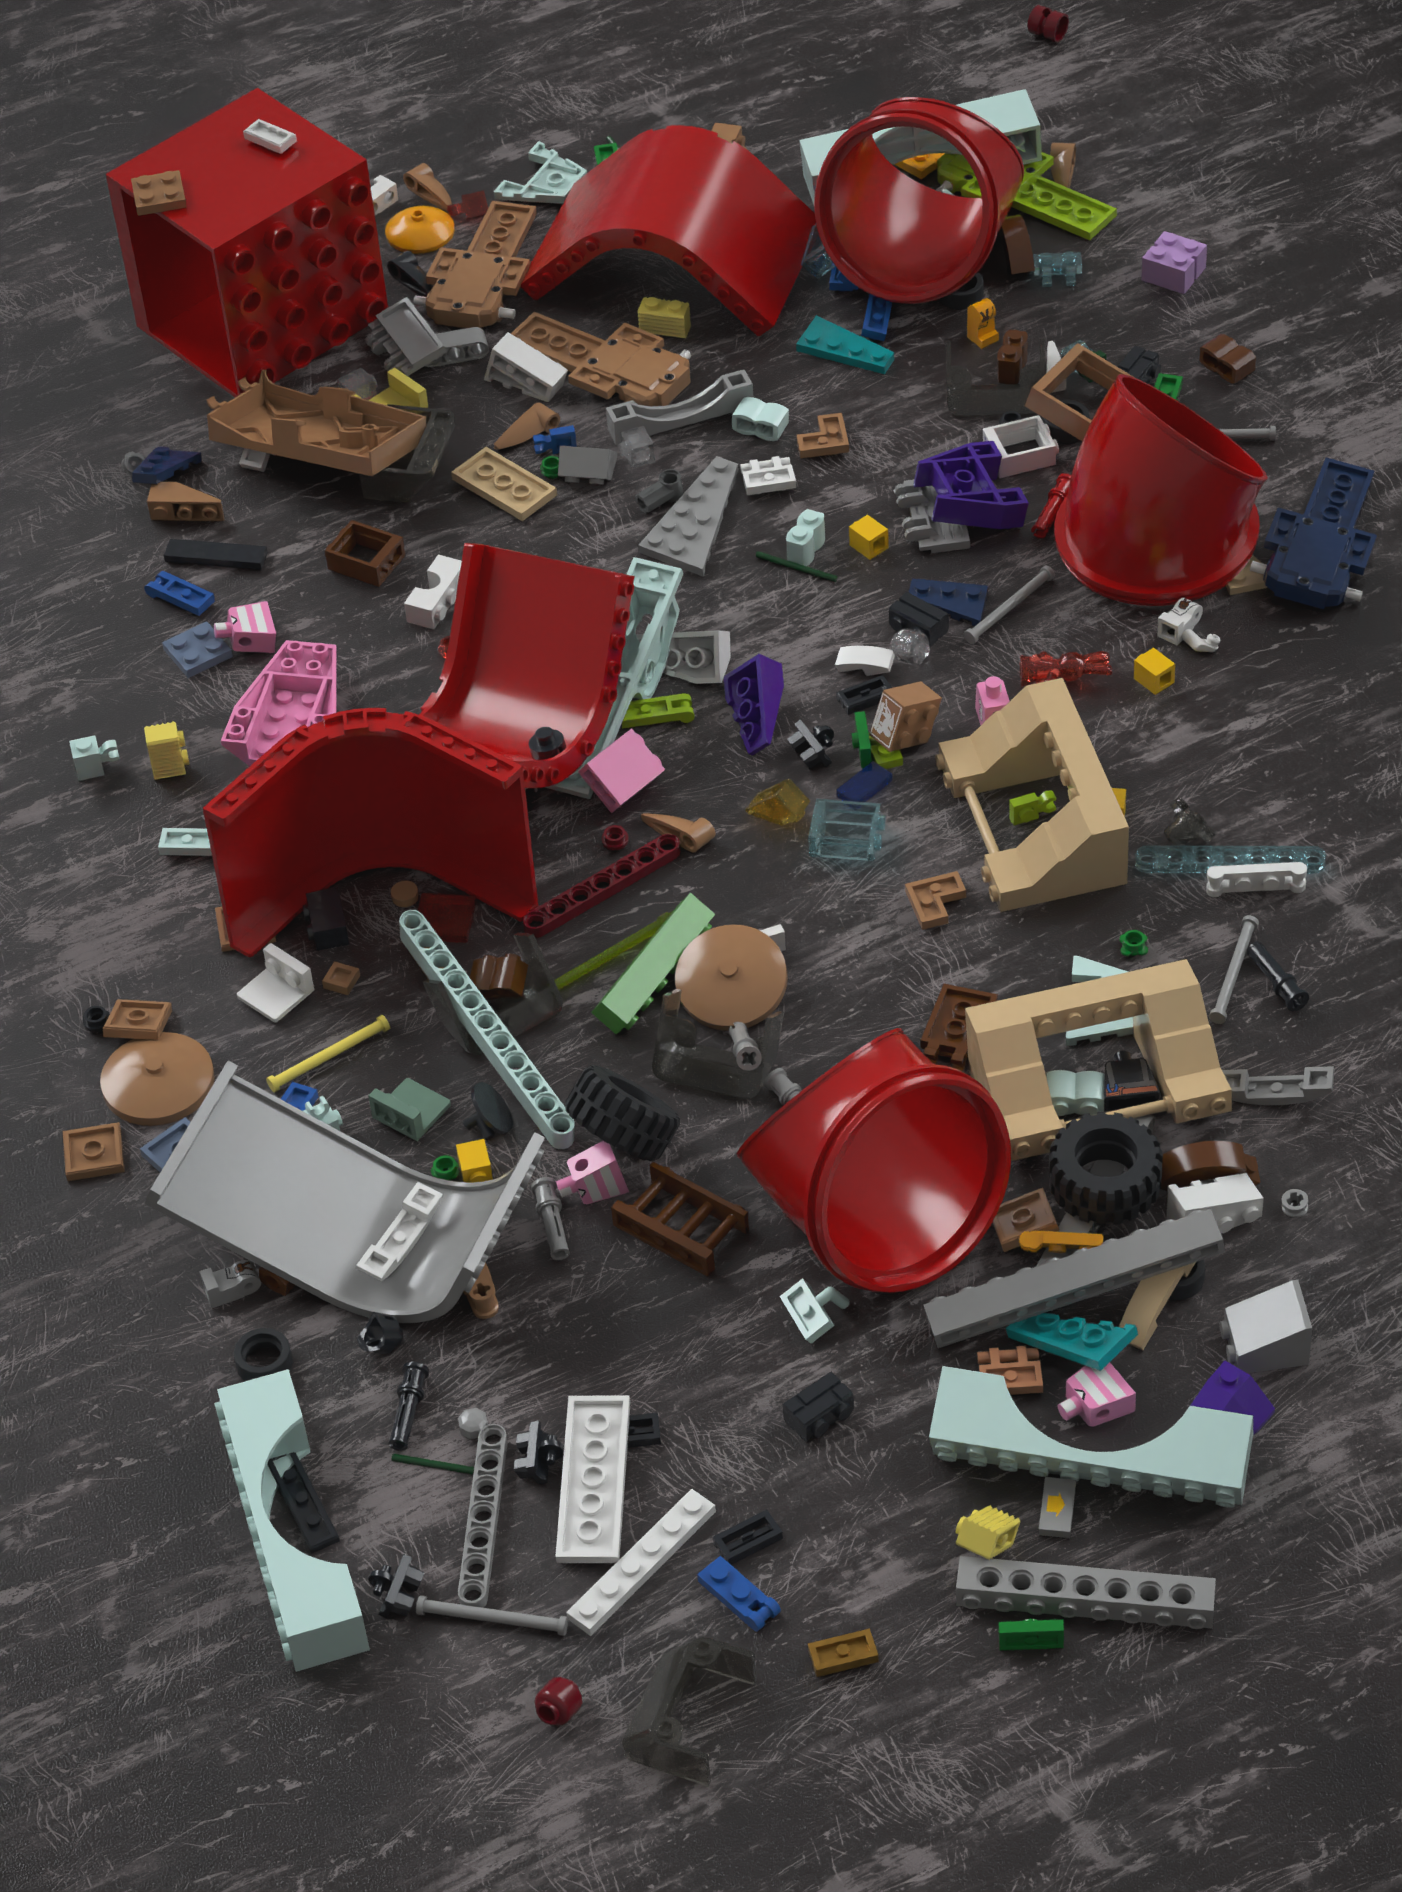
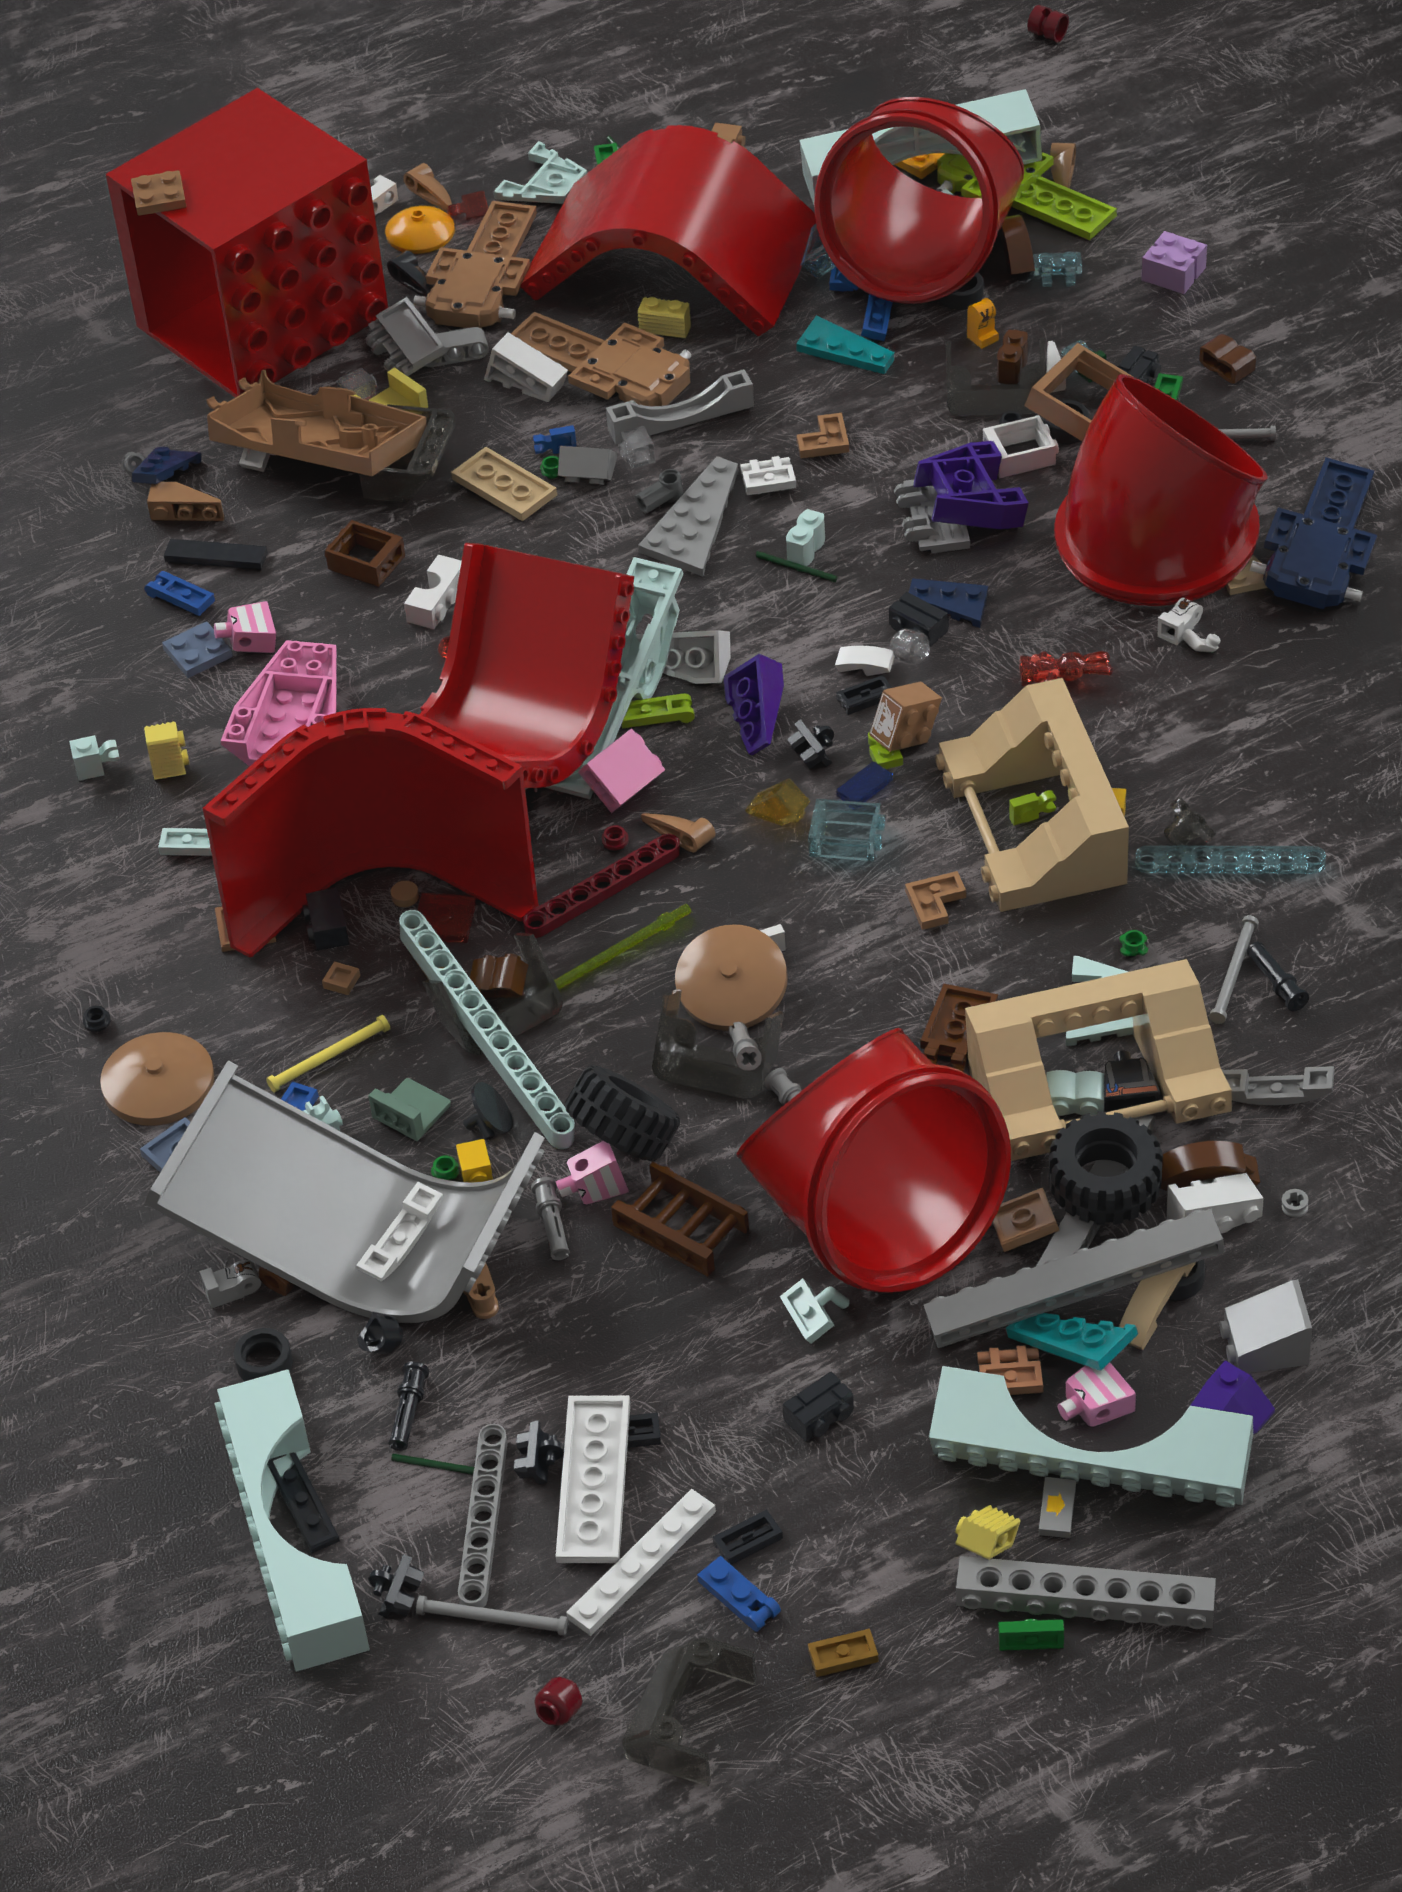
(93, 1151): medium nougat tile -> none
(137, 1019): medium nougat tile -> none
(269, 136): white plate -> none
(279, 986): white bracket -> none
(471, 1422): light grey tile -> none
(531, 423): medium nougat piece -> none
(546, 743): black piece -> none
(652, 965): bright green brick -> none
(760, 418): light aqua brick -> none
(861, 739): green plate -> none
(868, 537): yellow brick -> none
(972, 635): light grey bar -> none
(990, 697): bright pink torso -> none
(1055, 498): red pin -> none
(1058, 1241): light orange hinge -> none
(1154, 671): yellow brick -> none
(1256, 878): white plate -> none

